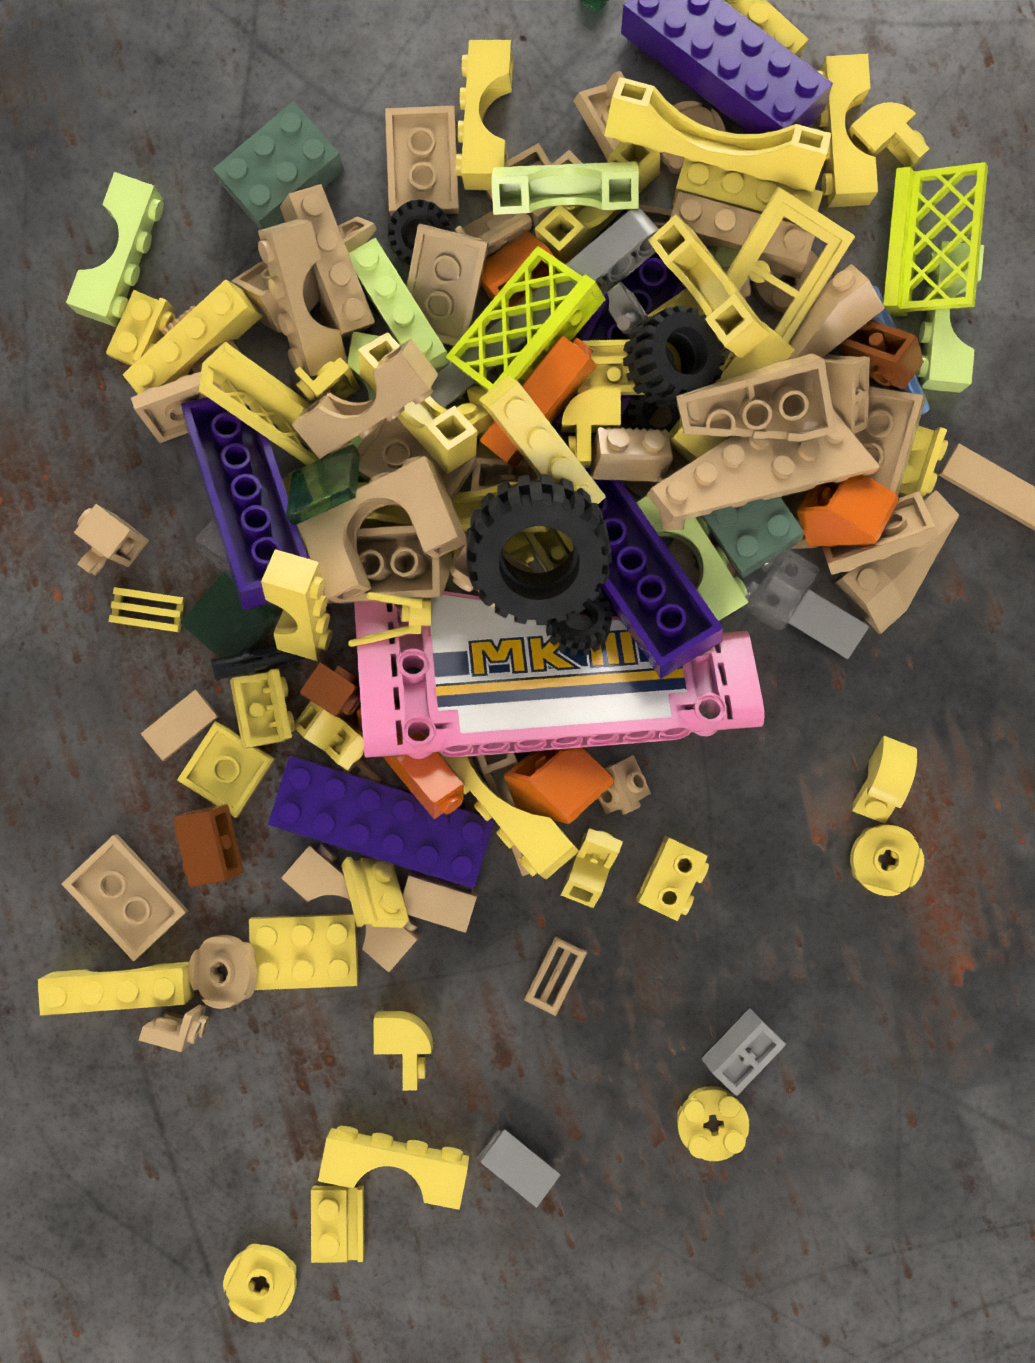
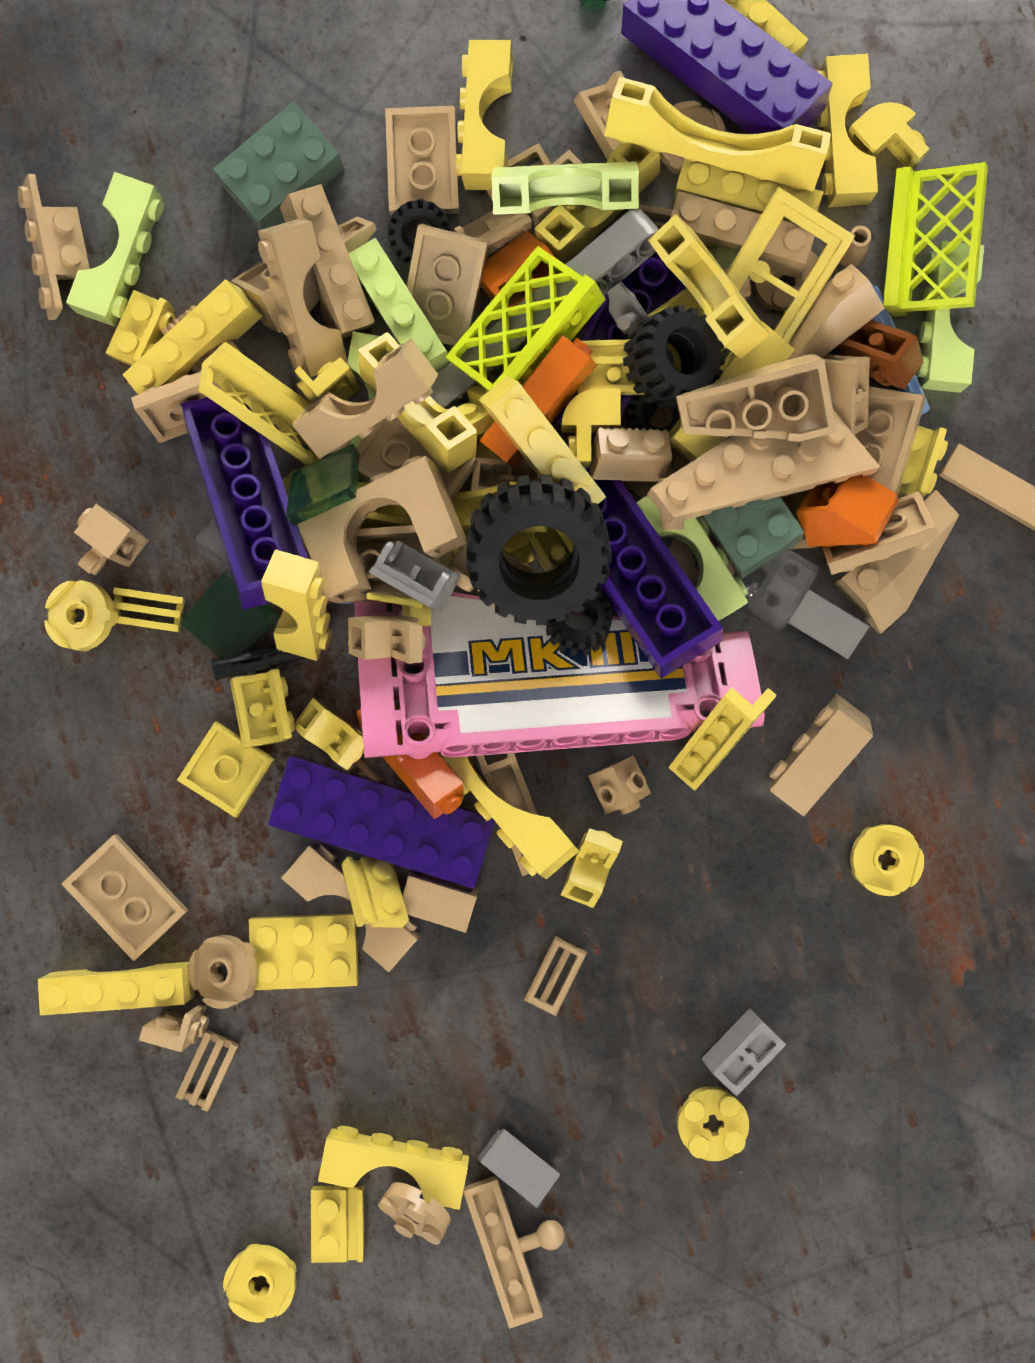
(56, 244): none -> tan bracket
(97, 621): none -> light yellow plate
(180, 725): tan tile -> none
(194, 1097): none -> tan tile
(208, 845): dark orange brick -> none
(333, 690): dark orange brick -> none
(386, 637): none -> tan brick
(406, 1035): light yellow brick -> none
(414, 1214): none -> tan plate
(415, 574): none -> light grey hinge
(505, 1250): none -> tan plate
(557, 783): orange slope -> none
(673, 878): light yellow brick -> none
(718, 736): none -> light yellow fence
(821, 755): none -> tan wedge
(858, 248): none -> tan cone
(888, 781): light yellow brick -> none

